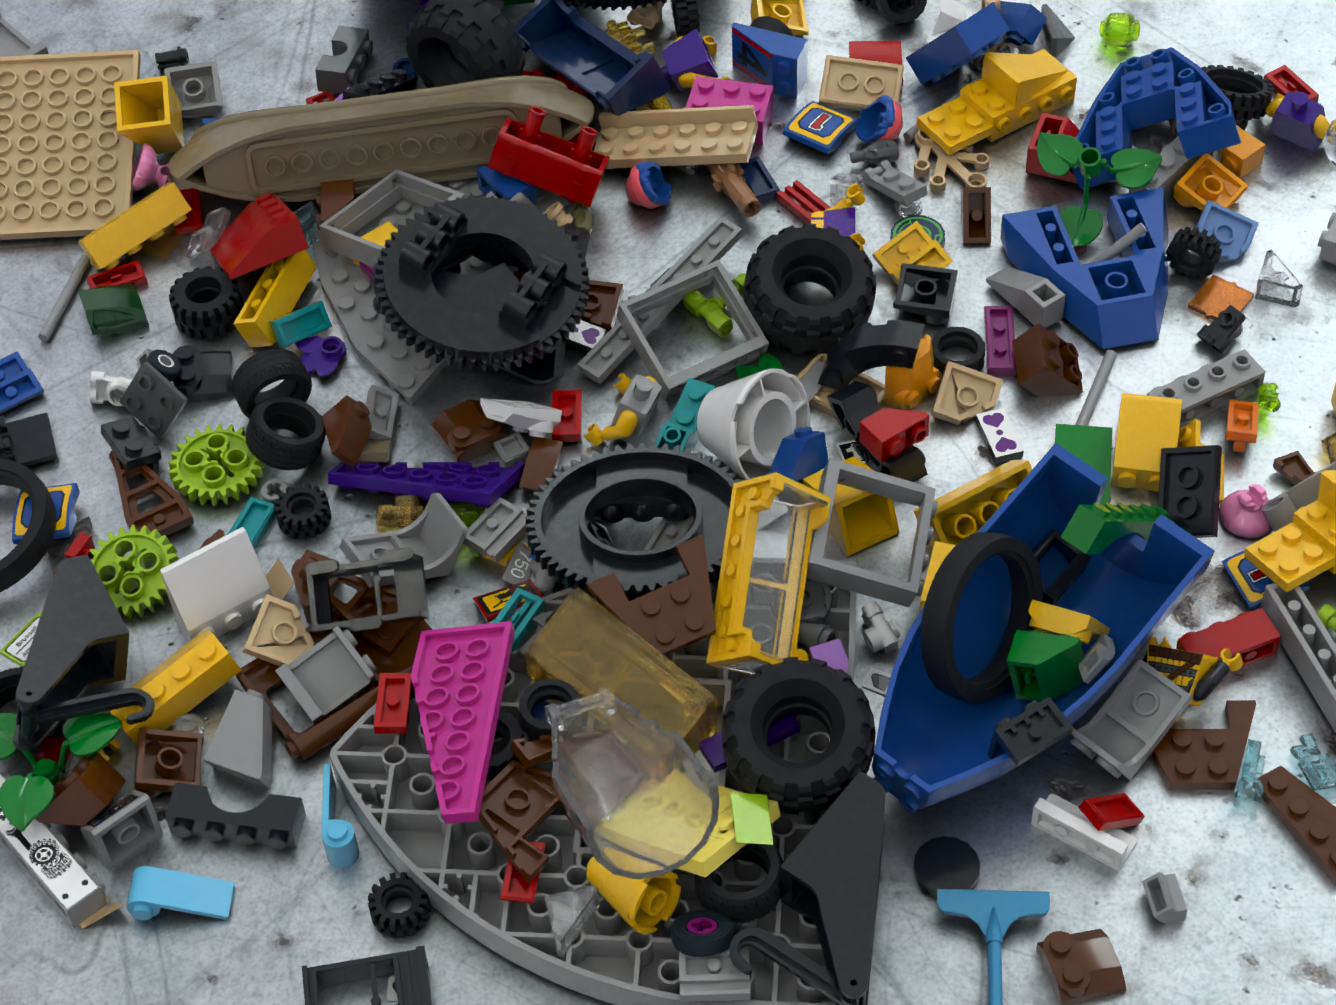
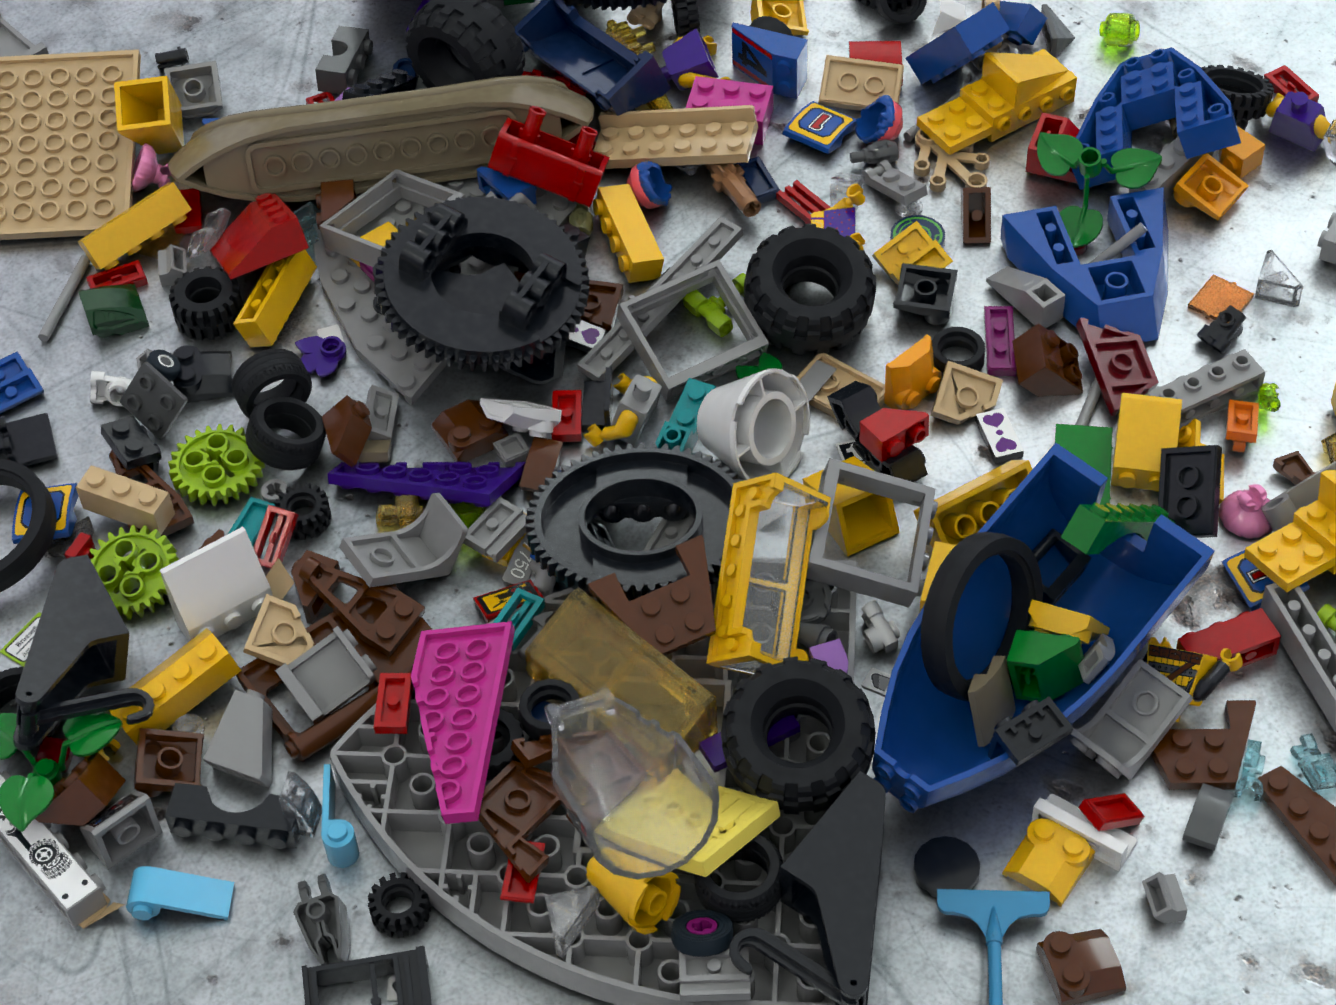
(125, 499): none -> tan brick
(171, 264): none -> light grey piece
(275, 534): none -> red tile
(300, 802): none -> clear slope
(301, 324): teal tile -> none
(323, 921): none -> dark grey hinge
(409, 586): black piece -> none
(556, 212): tan wheel -> none
(598, 402): none -> black panel
(628, 233): none -> yellow brick
(751, 818): lime sticker -> none
(801, 454): blue slope -> none
(870, 348): black brick -> none
(991, 699): none -> dark tan slope
(1050, 859): none -> yellow slope
(1117, 362): none -> dark red wing
(1198, 242): black tyre -> none
(1208, 816): none -> dark grey slope
(1229, 228): medium blue tile -> none

